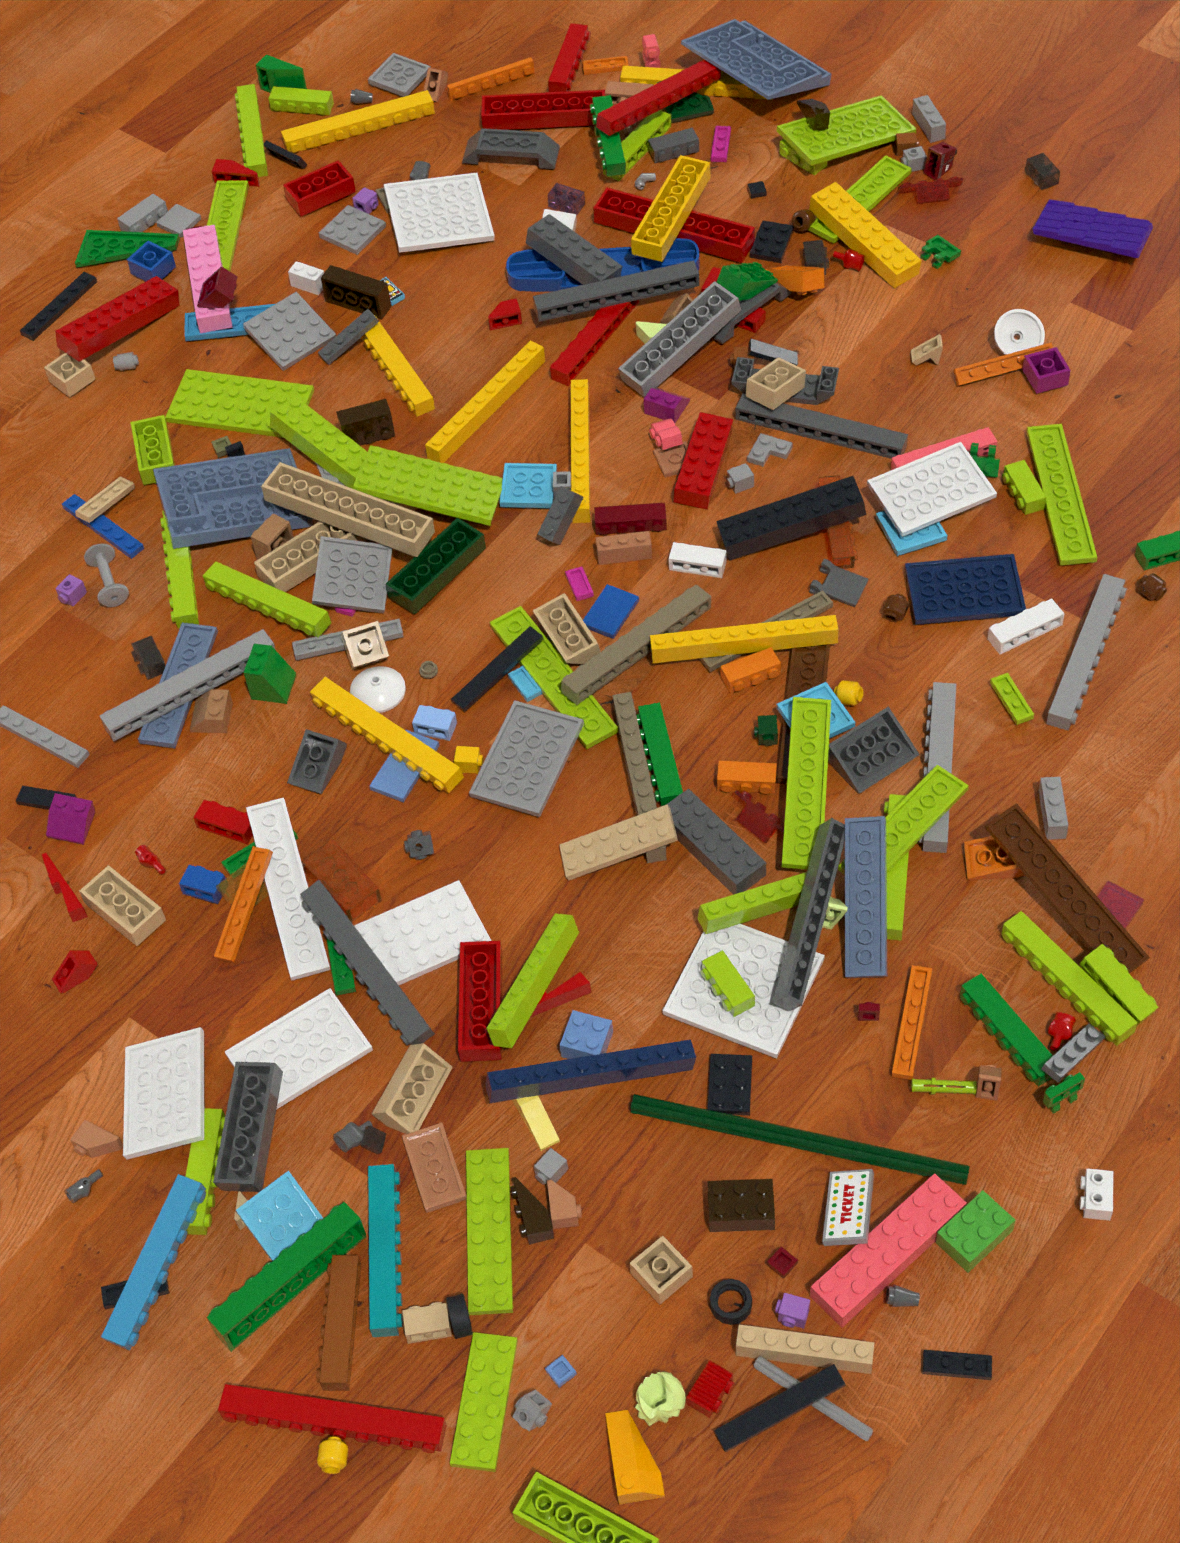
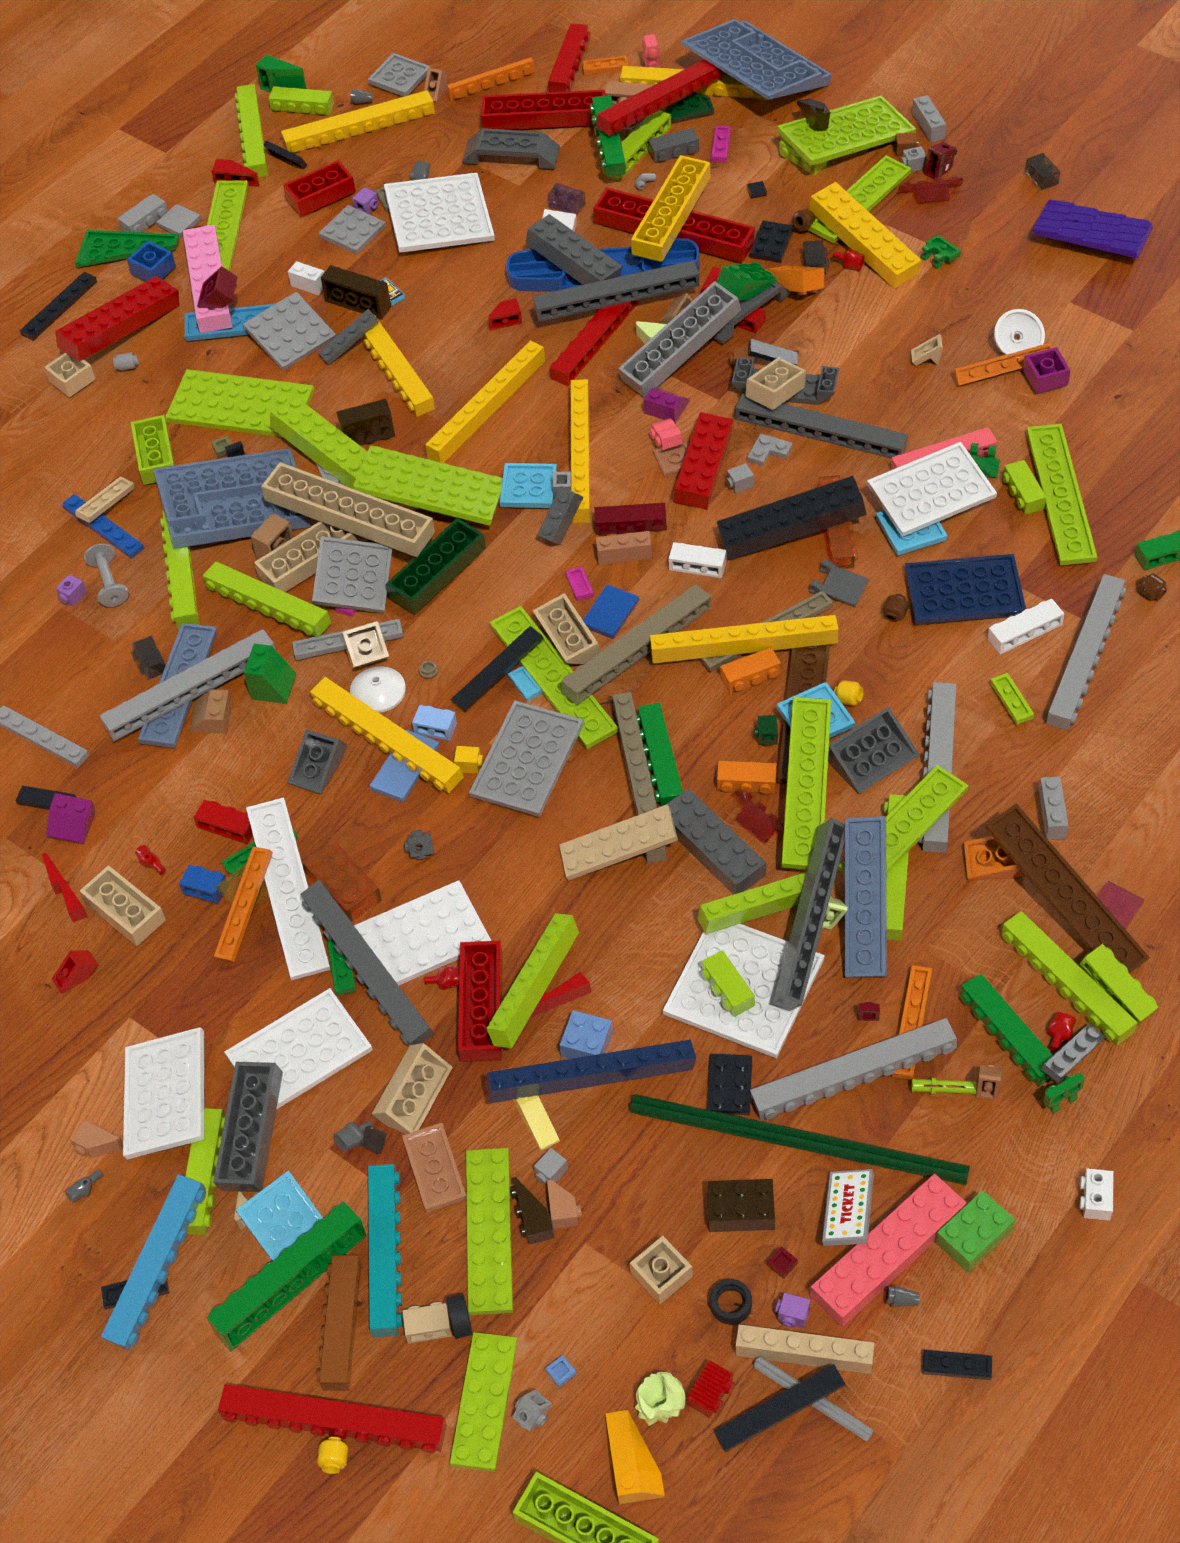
(446, 978): none -> red piece
(853, 1069): none -> light grey brick

